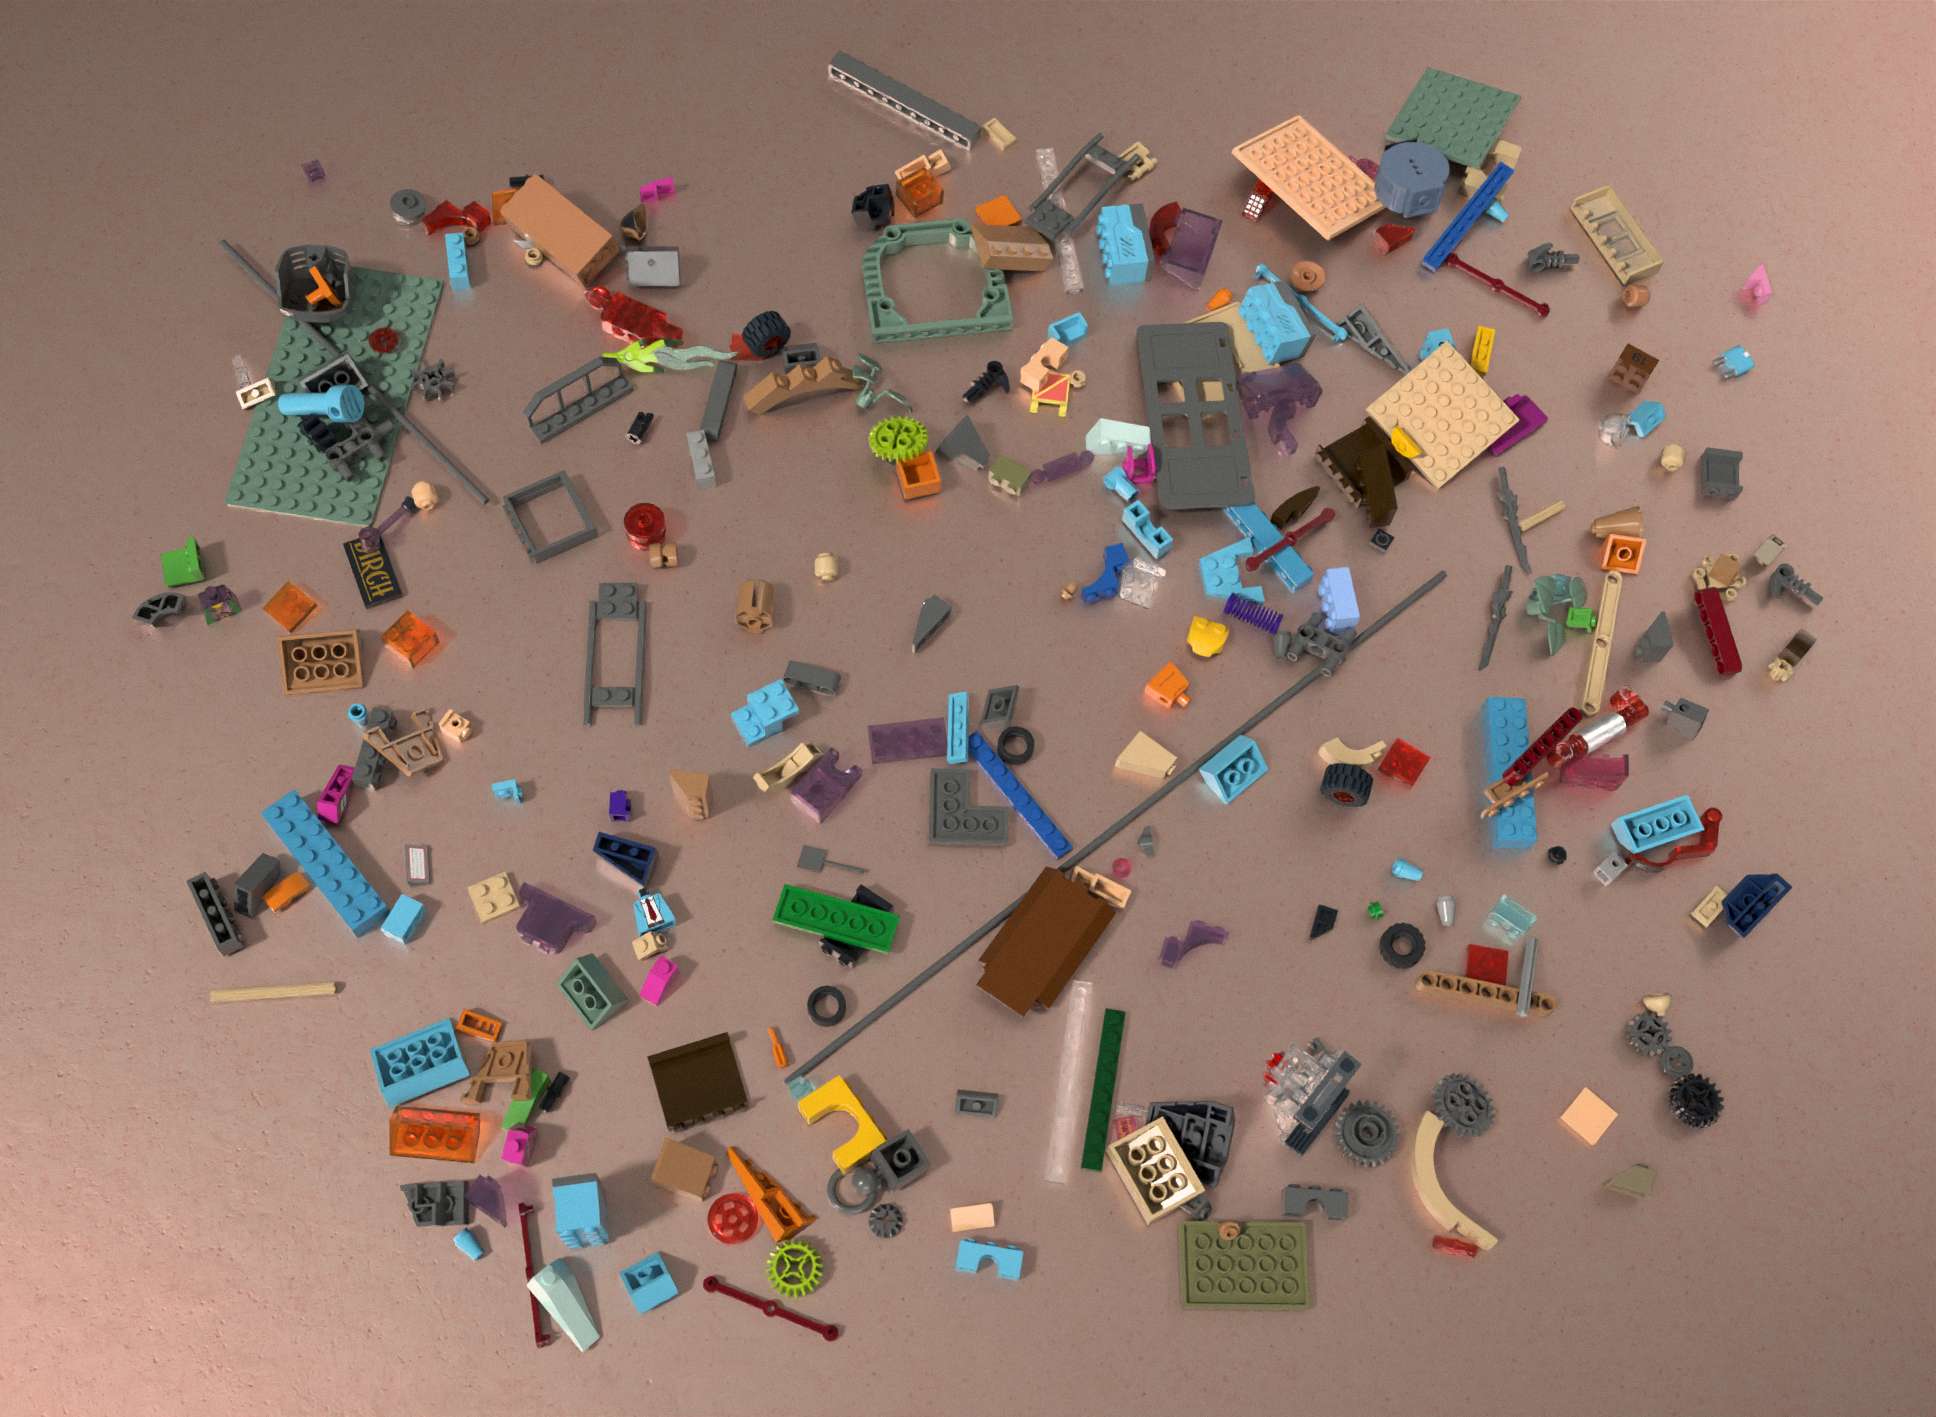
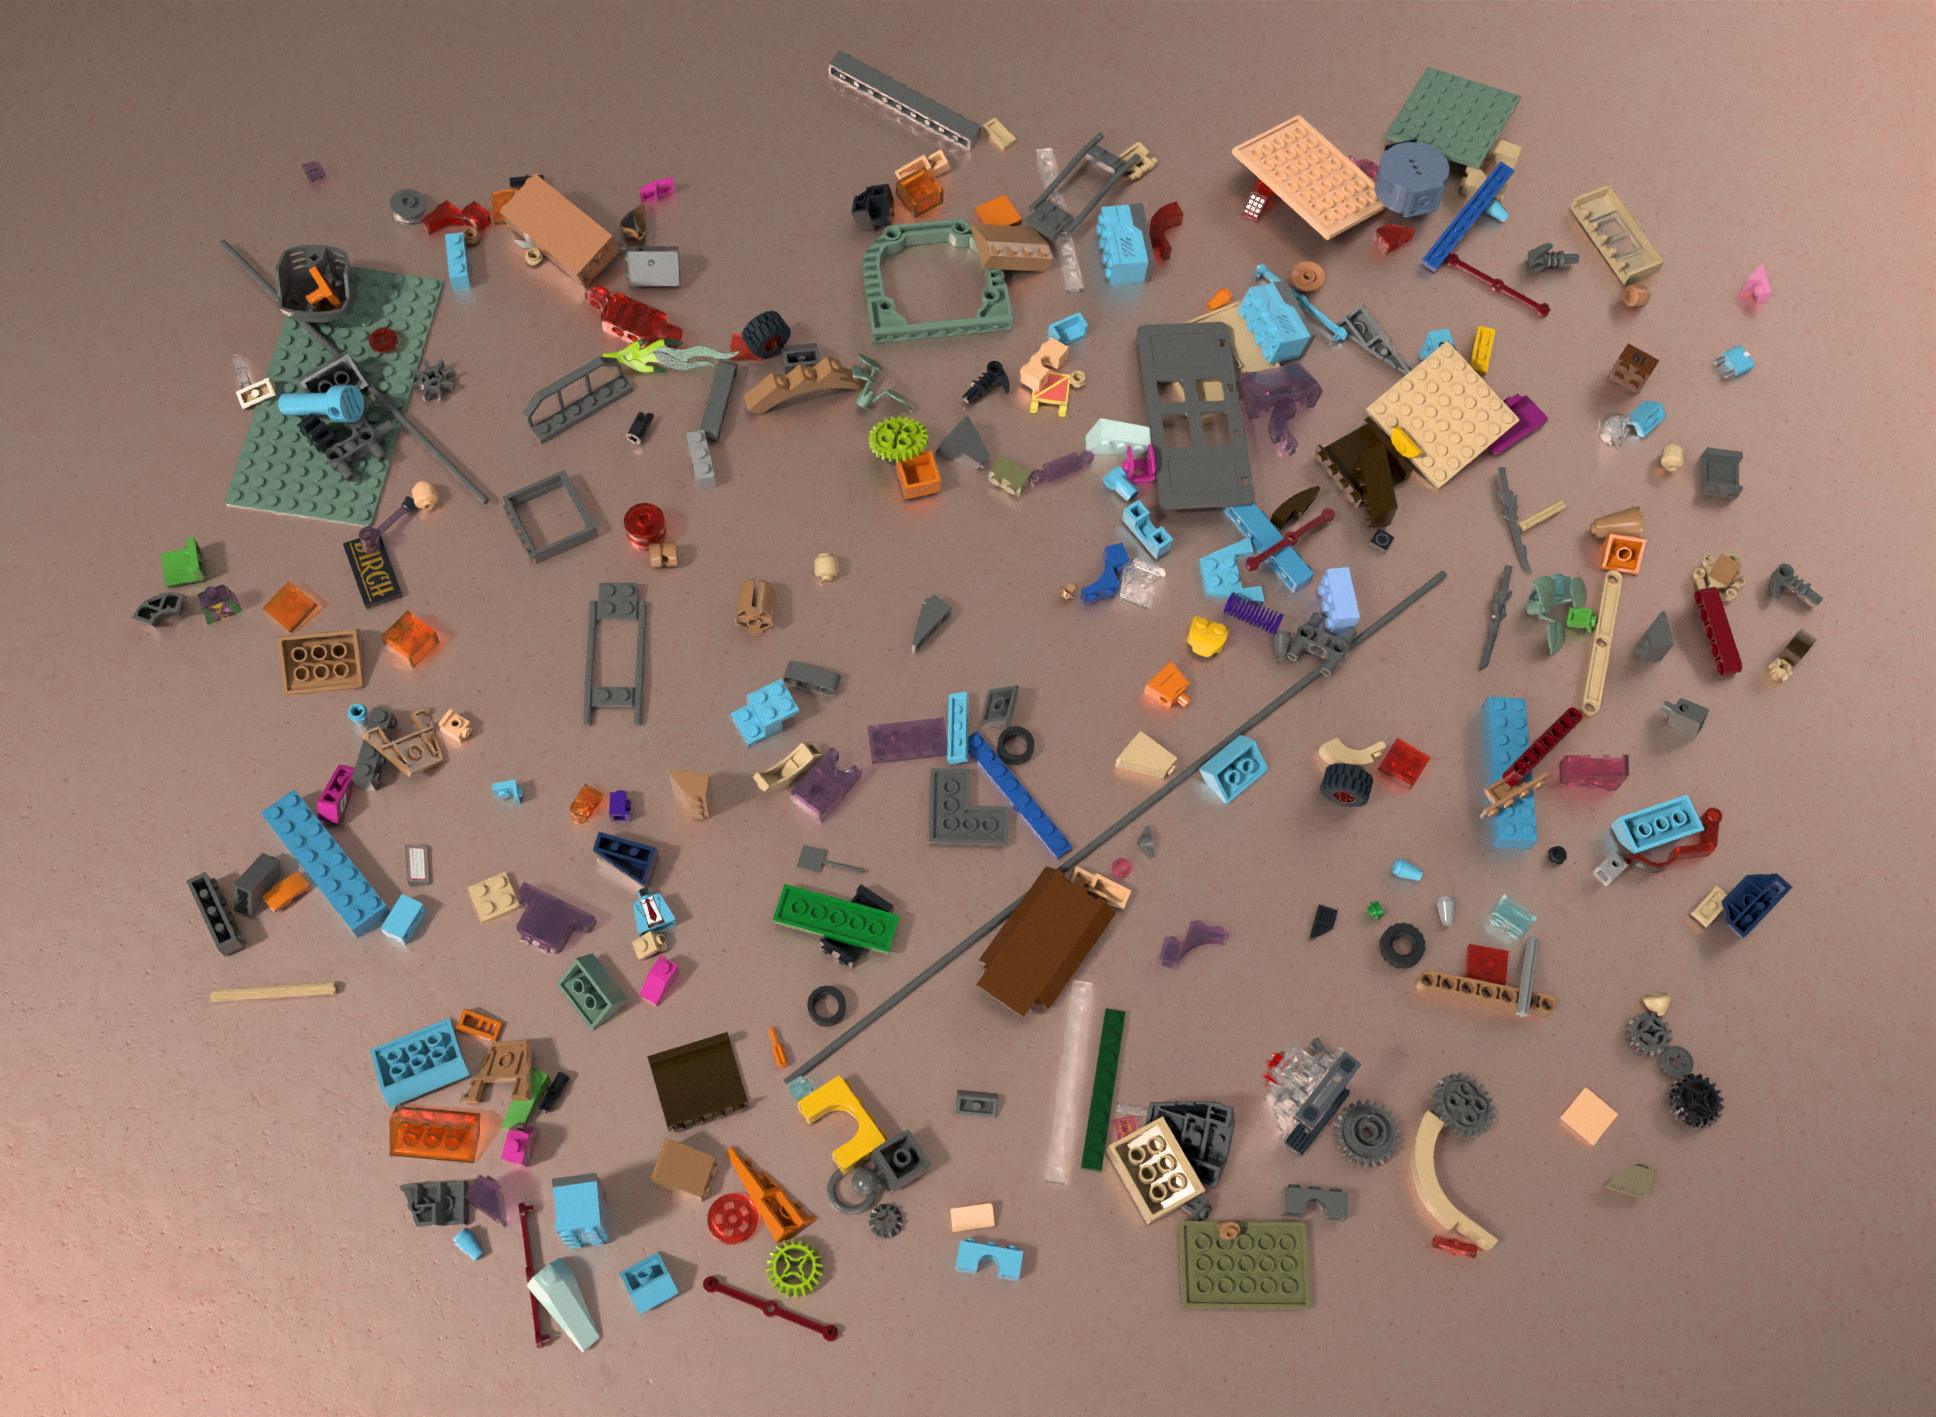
(586, 801): none -> clear orange piece
(1191, 247): clear purple windscreen -> none
(1628, 711): clear red piece -> none
(1769, 550): slope -> none

